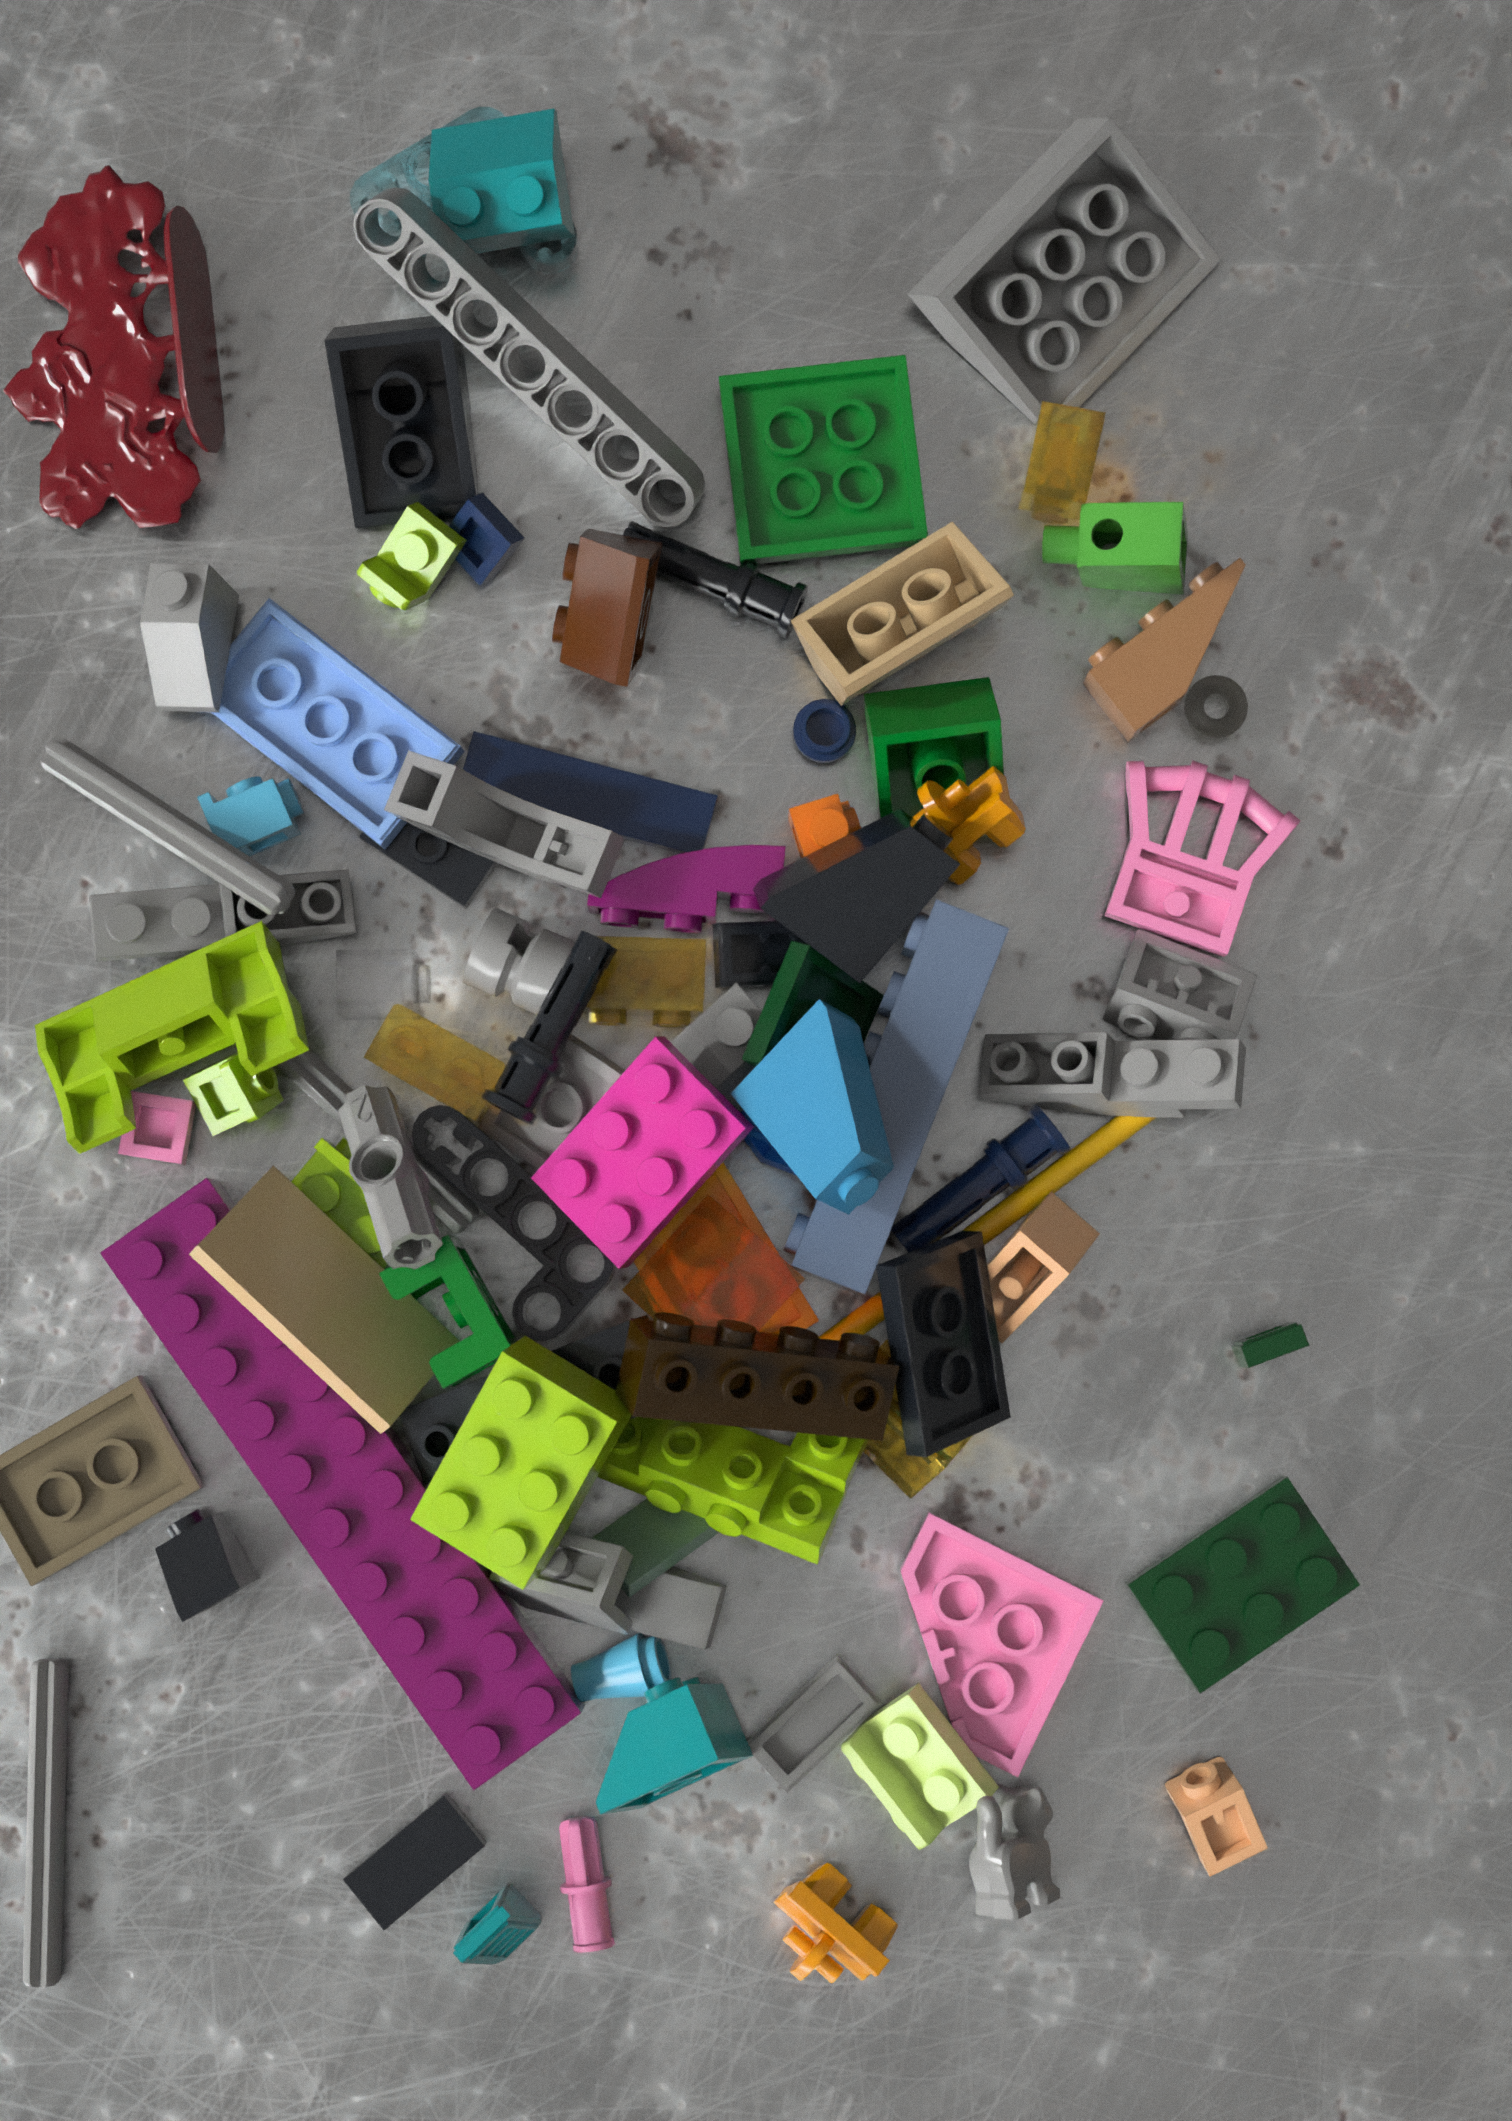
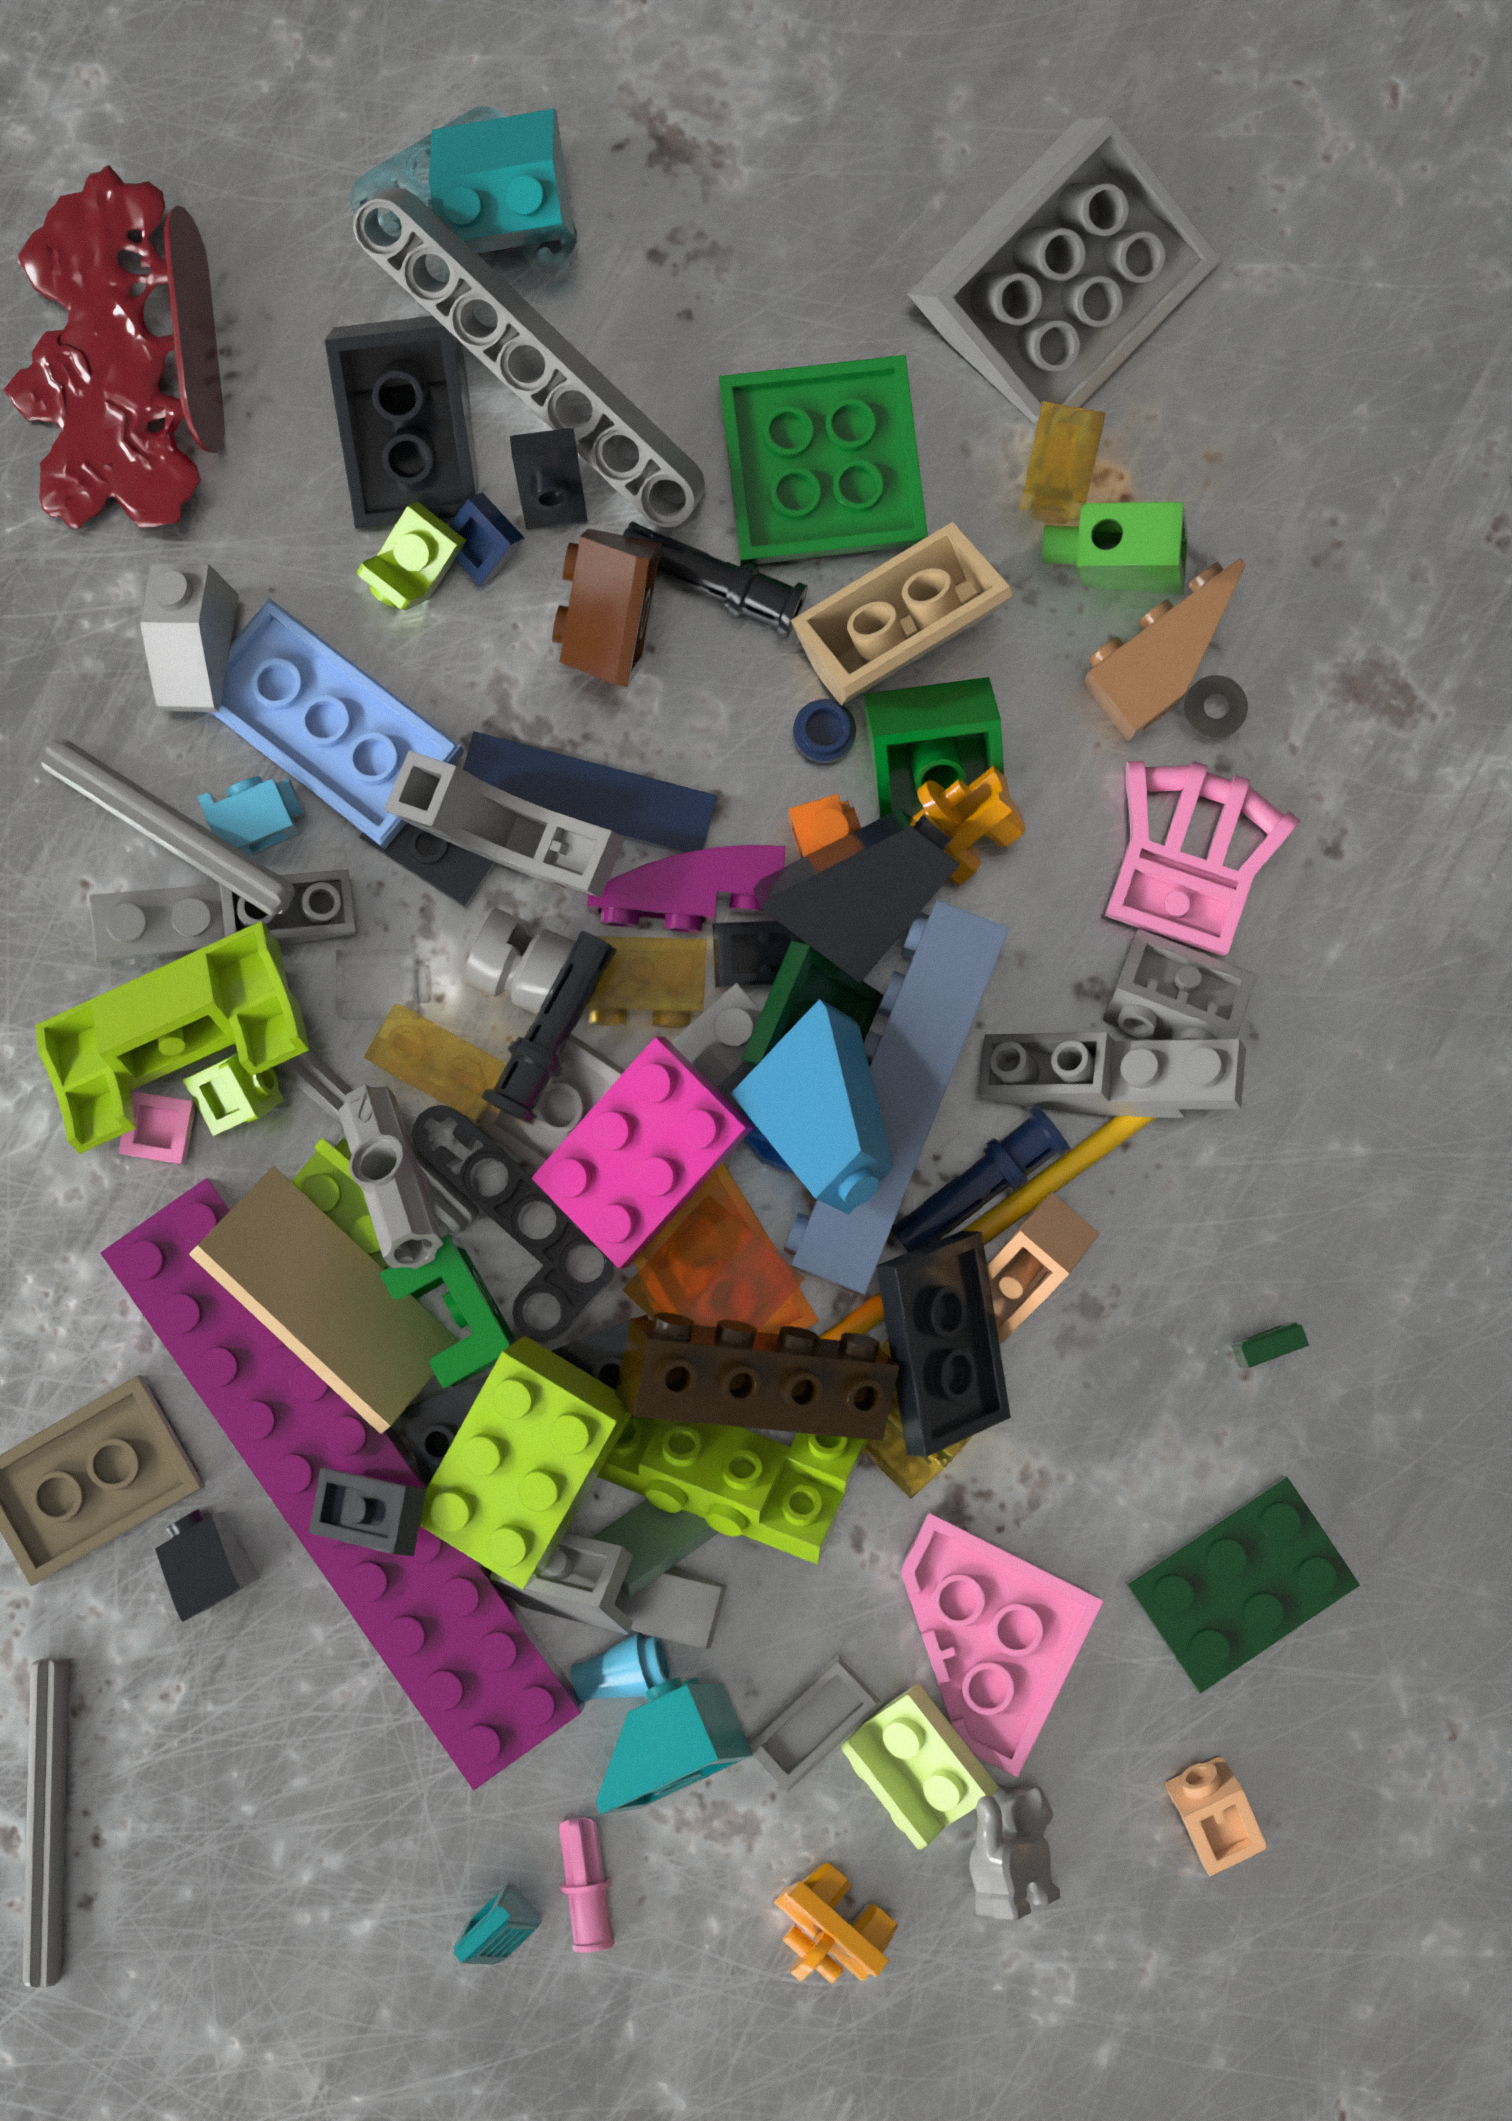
(367, 1511): none -> black plate
(414, 1861): black tile -> none
(549, 478): none -> black plate

